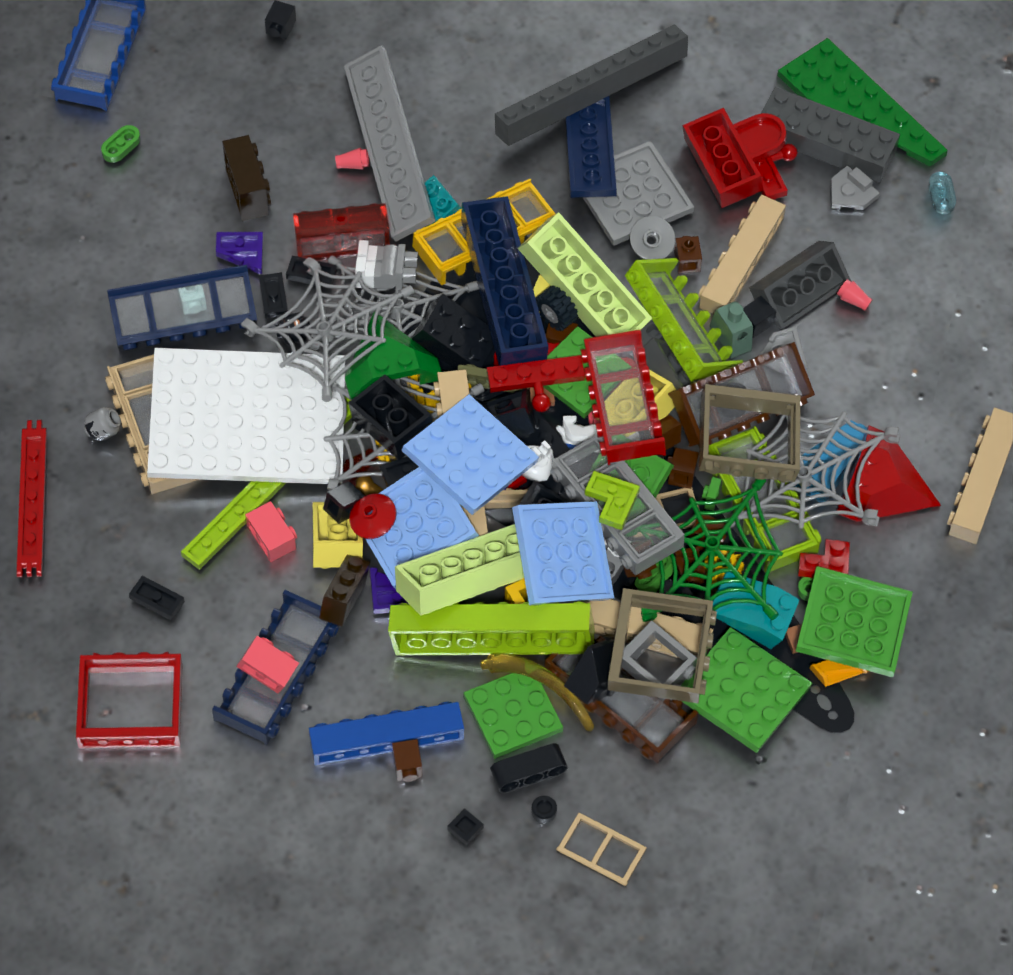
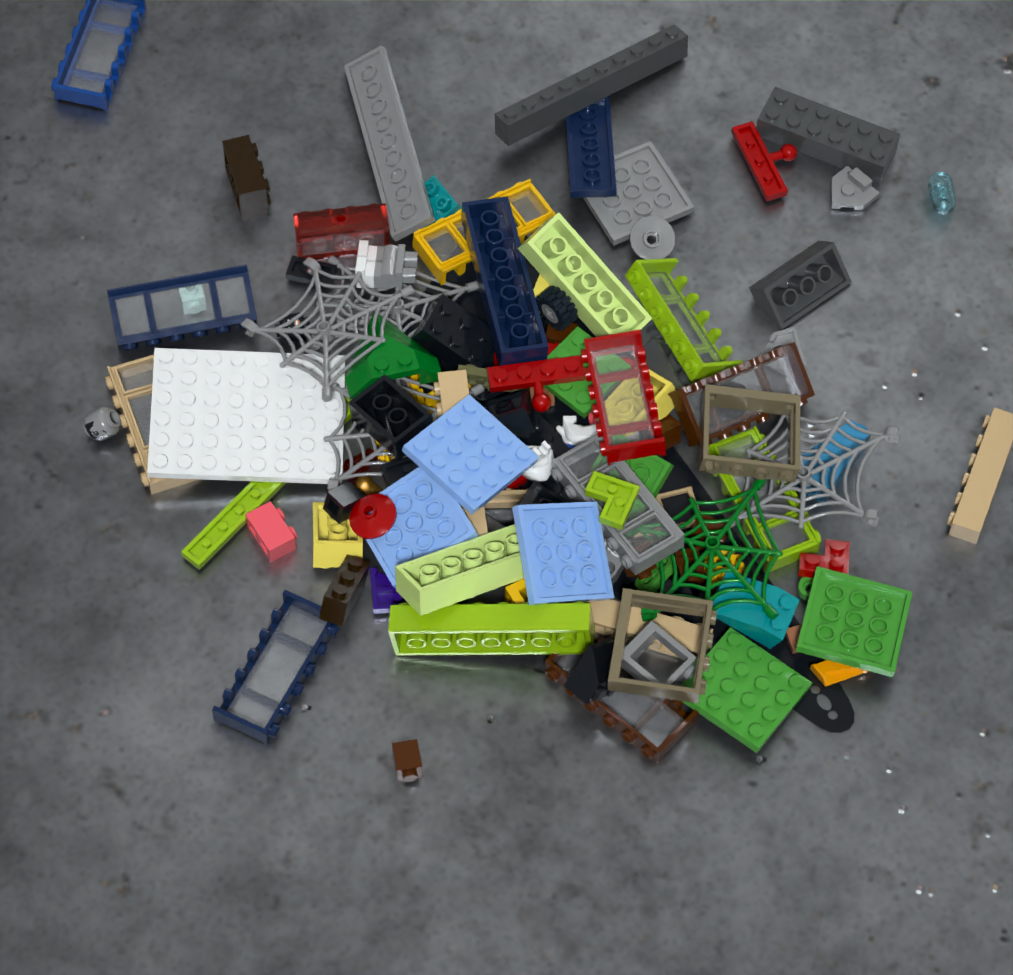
(32, 499): red hinge -> none
(119, 144): bright green plate -> none
(128, 736): red window -> none
(156, 597): black plate -> none
(241, 249): dark purple wing -> none
(268, 664): coral brick -> none
(273, 295): black plate -> none
(280, 19): black brick -> none
(353, 159): coral cone -> none
(376, 733): blue brick -> none
(465, 827): black plate -> none
(512, 713): bright green plate -> none
(515, 664): clear yellow animal -> none
(528, 768): black beam -> none
(544, 809): black tile -> none
(610, 833): tan window -> none
(684, 467): reddish brown brick -> none
(688, 253): reddish brown brick -> none
(711, 492): bright green plate -> none
(730, 150): red brick -> none
(734, 327): sand green torso -> none
(743, 254): tan brick -> none
(760, 314): black brick -> none
(837, 82): green wing -> none
(854, 295): coral cone -> none
(888, 482): red wedge -> none

